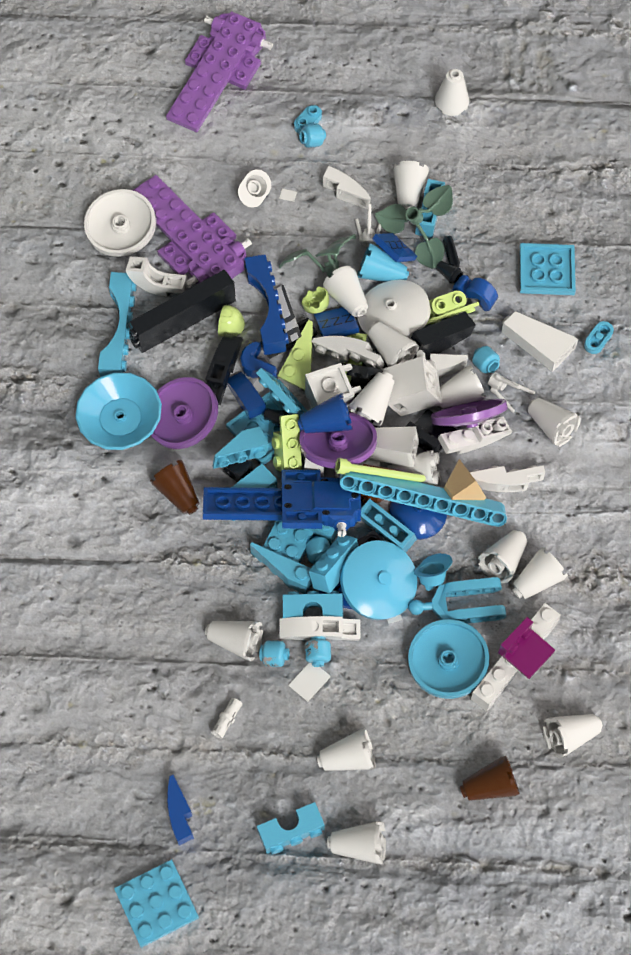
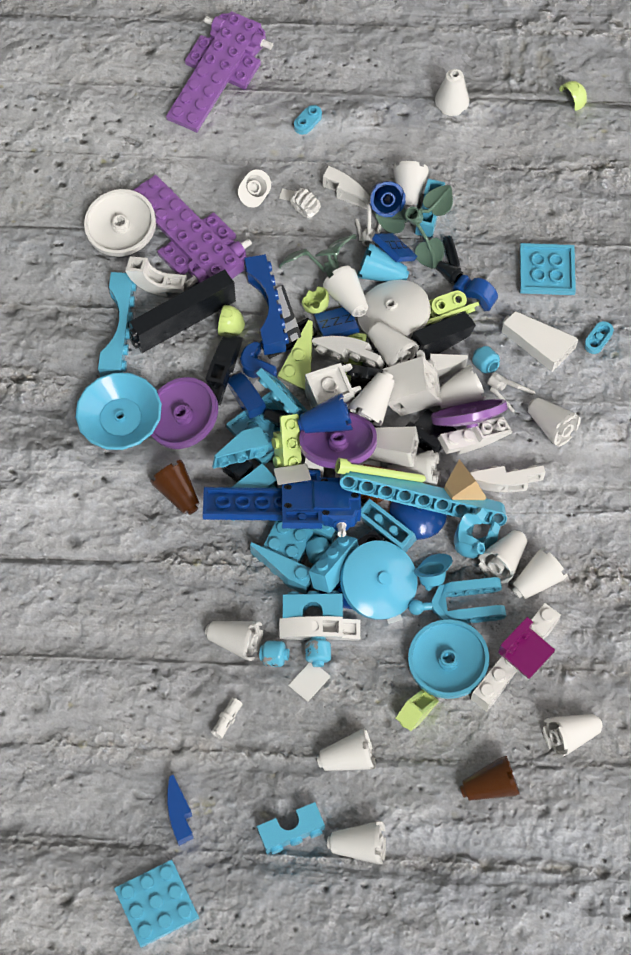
(292, 474): none -> white sticker
(305, 203): none -> white gear
(312, 135): medium azure head -> none
(387, 198): none -> blue cone
(416, 709): none -> yellowish green slope
(464, 541): none -> medium azure piece
(578, 93): none -> yellowish green helmet

